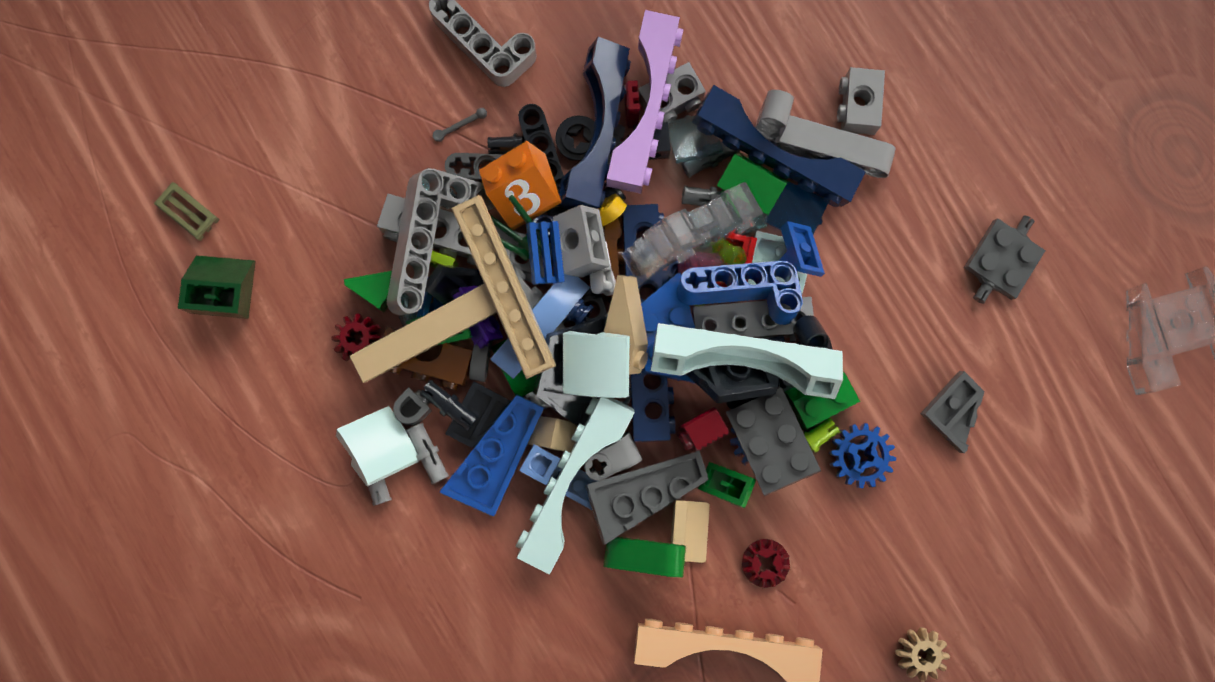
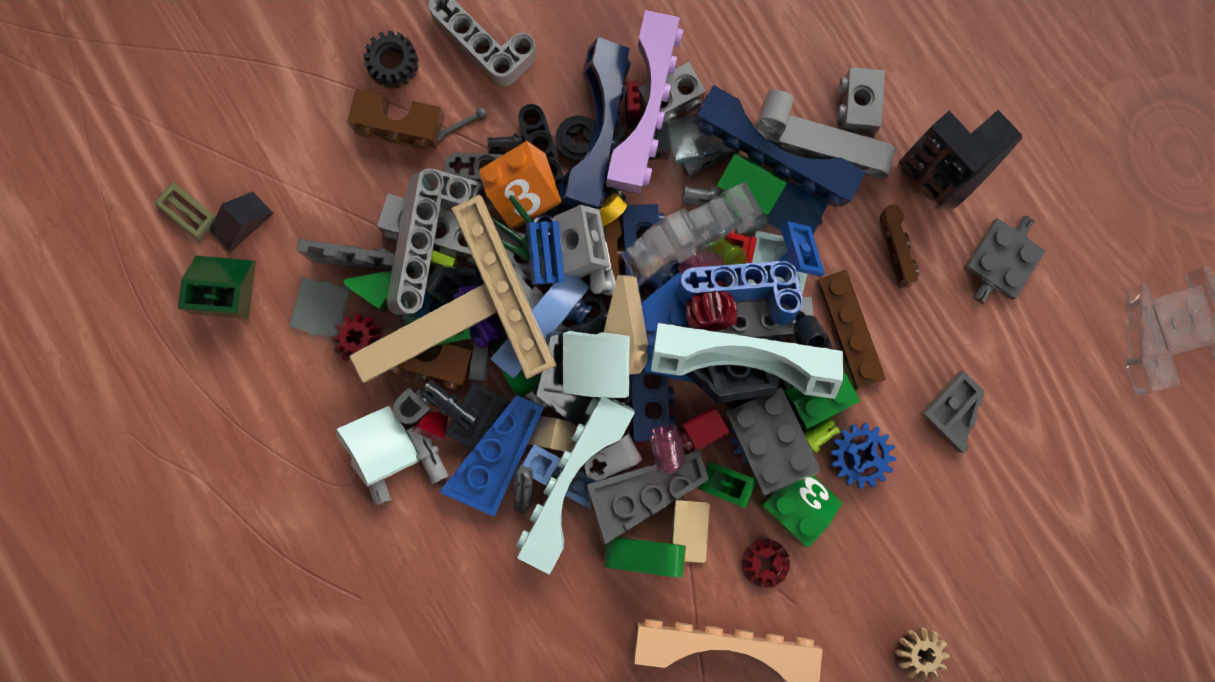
(239, 219): none -> black slope
(319, 307): none -> clear light blue piece
(348, 256): none -> dark grey wing
(383, 45): none -> black tyre
(419, 127): none -> reddish brown arch
(432, 426): none -> dark red tile
(522, 489): none -> dark grey axle
(668, 449): none -> clear pink brick
(711, 311): none -> dark red gear
(802, 509): none -> green slope
(851, 329): none -> reddish brown plate
(898, 246): none -> reddish brown hinge
(953, 161): none -> black piece

